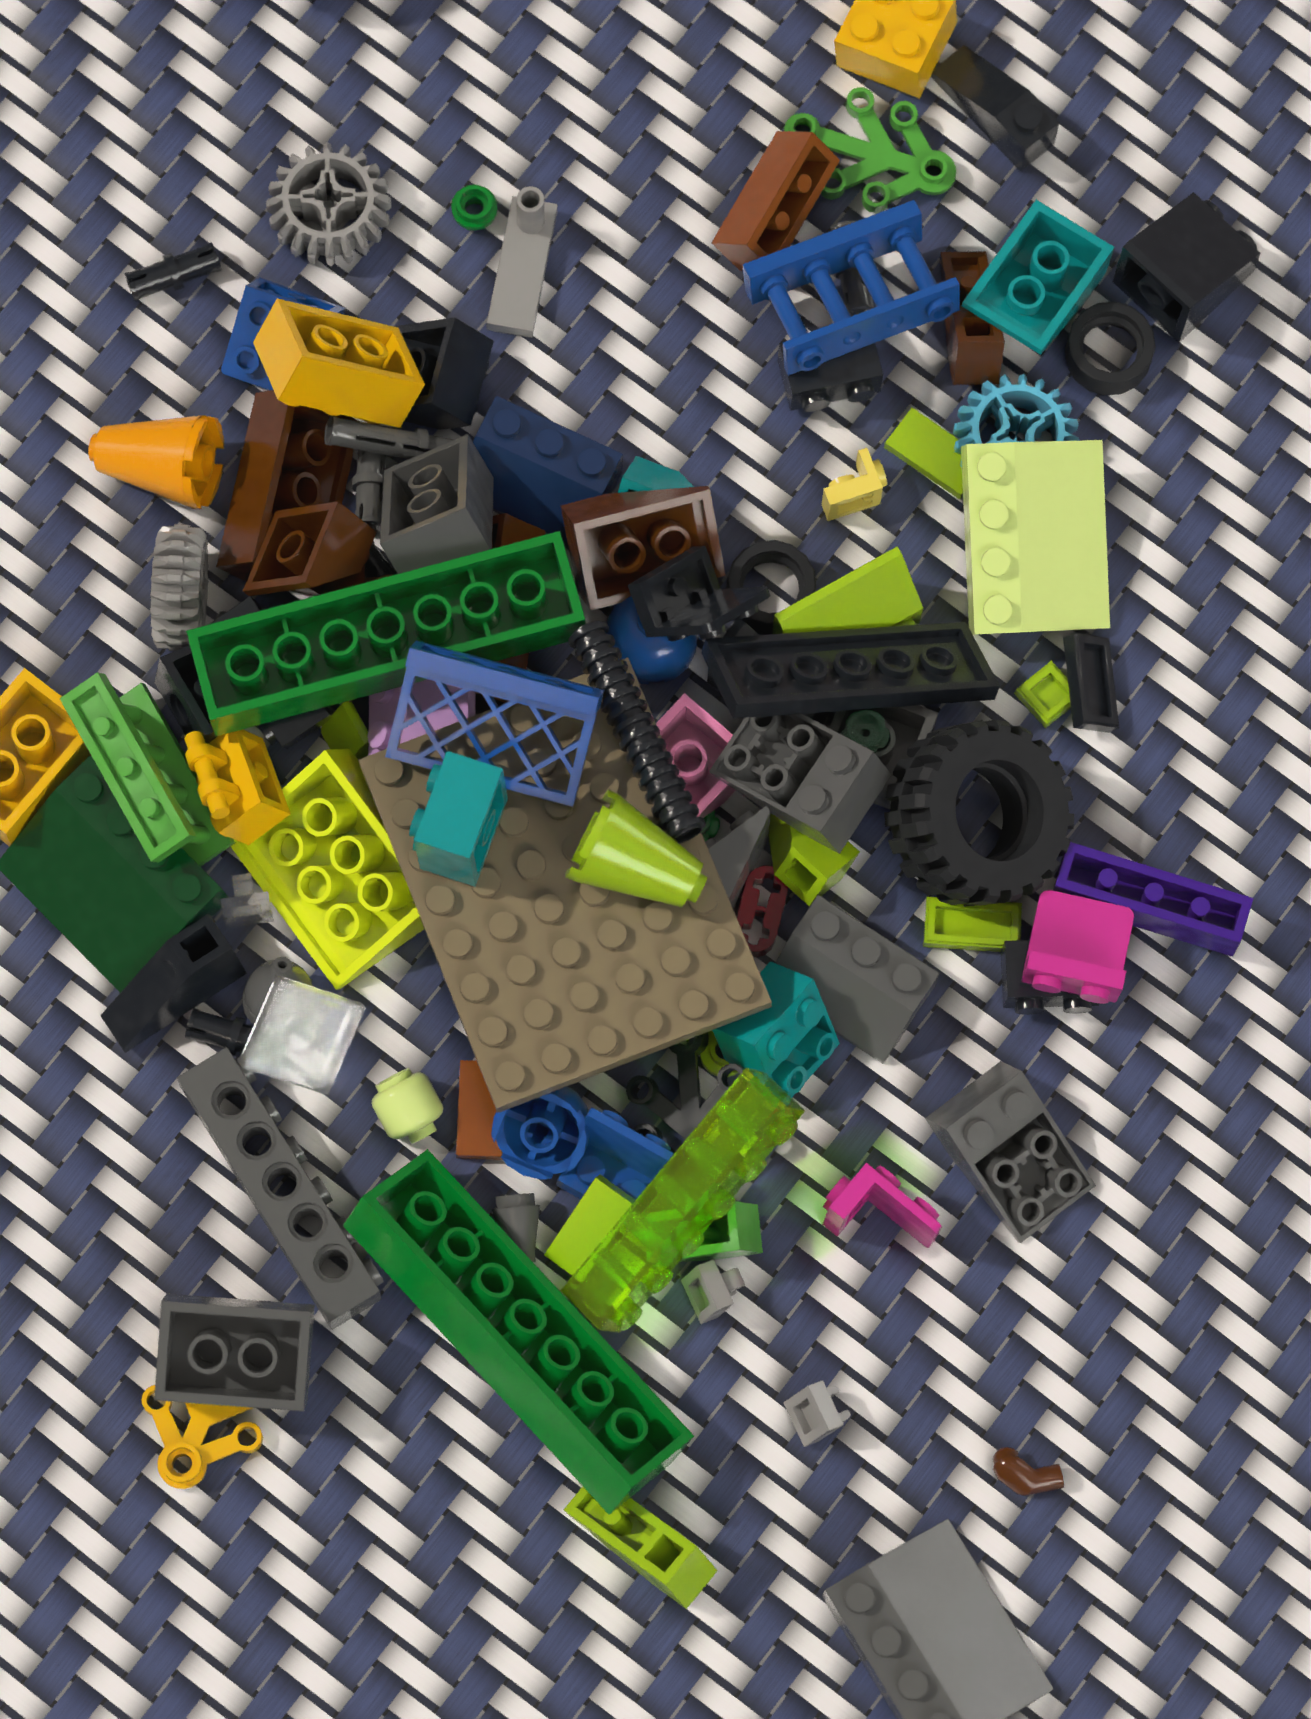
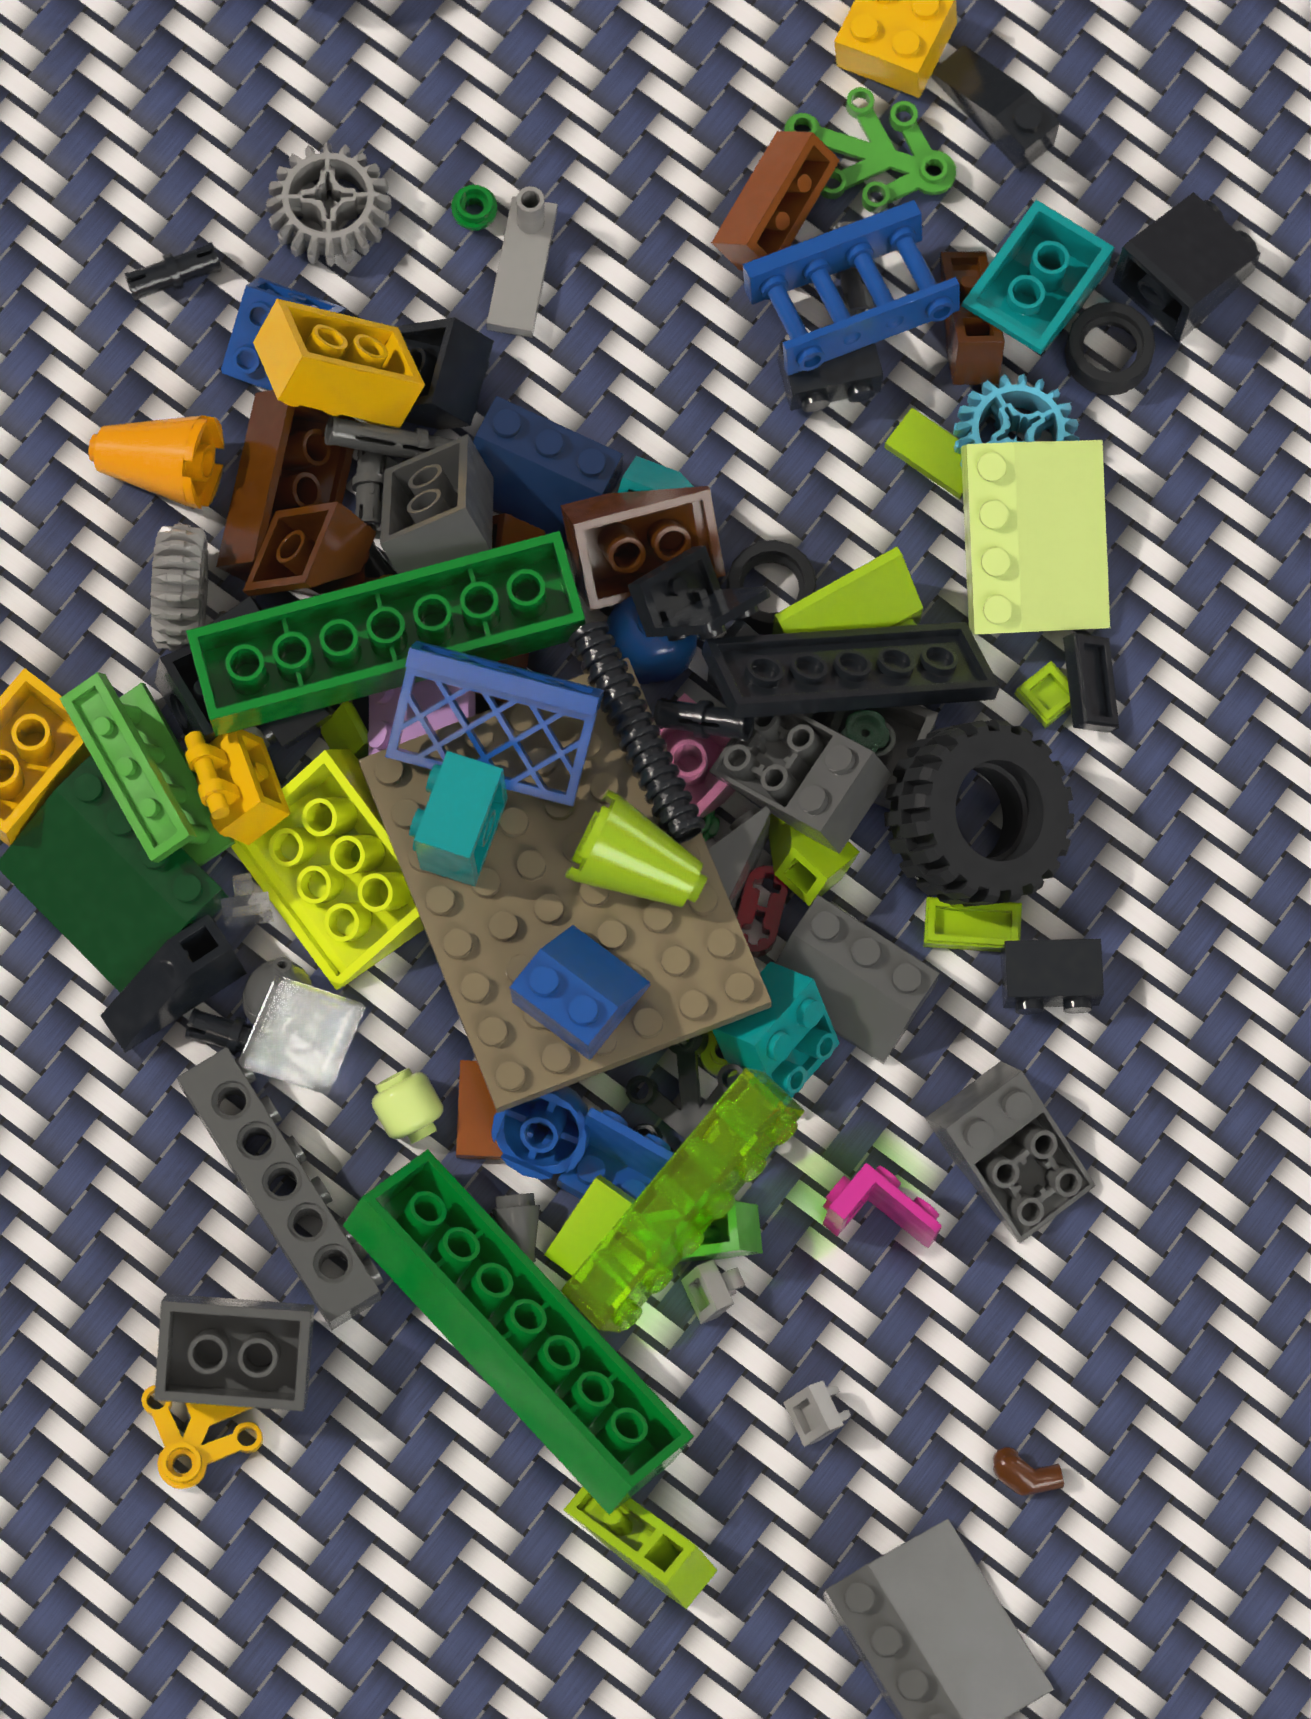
(578, 990): none -> blue slope
(701, 719): none -> black pin
(852, 494): light yellow bracket -> none
(1078, 947): dark pink bracket -> none
(1158, 898): dark purple brick -> none

